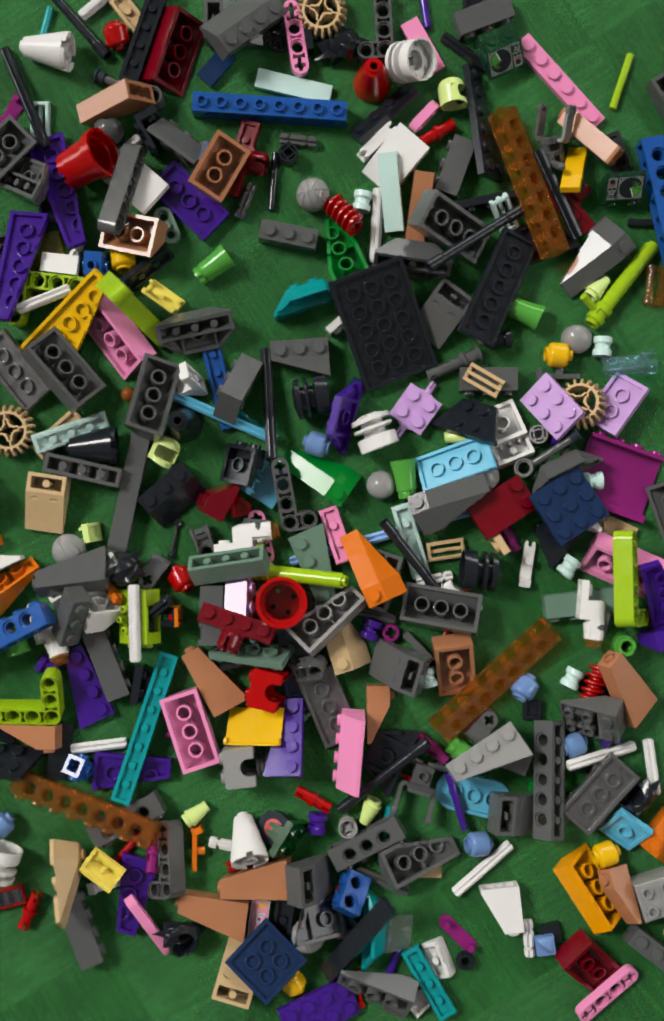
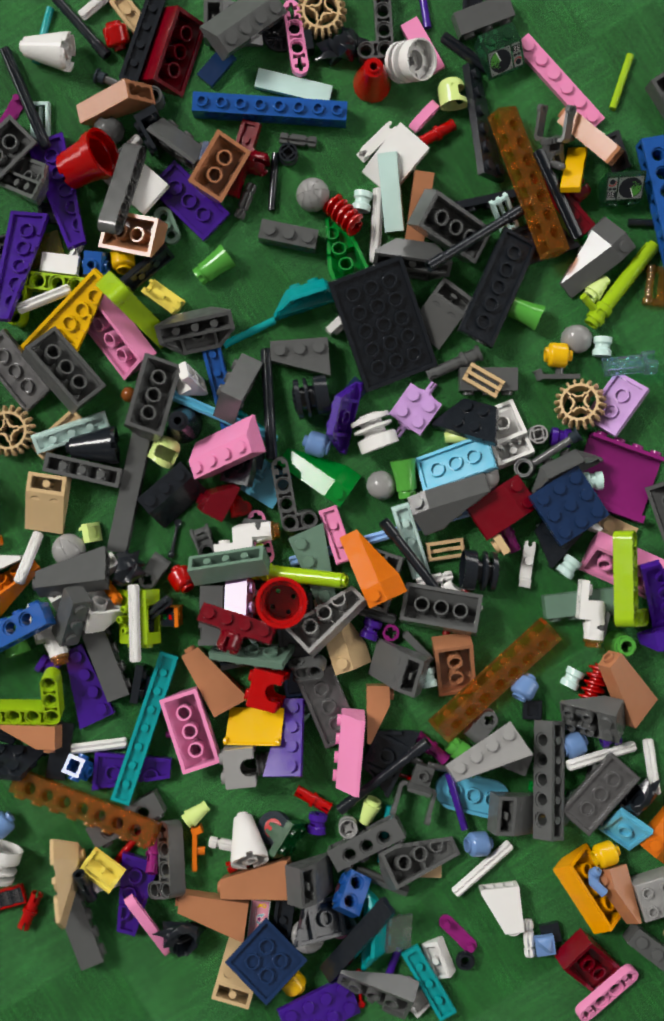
(28, 557): none -> white axle
(84, 885): none -> black pin
(226, 448): none -> bright pink slope
(249, 332): none -> teal bar
(384, 113): black plate -> none
(454, 166): dark grey brick -> none
(503, 340): black wheel -> none
(552, 406): lavender plate -> none
(594, 881): none -> medium blue arm

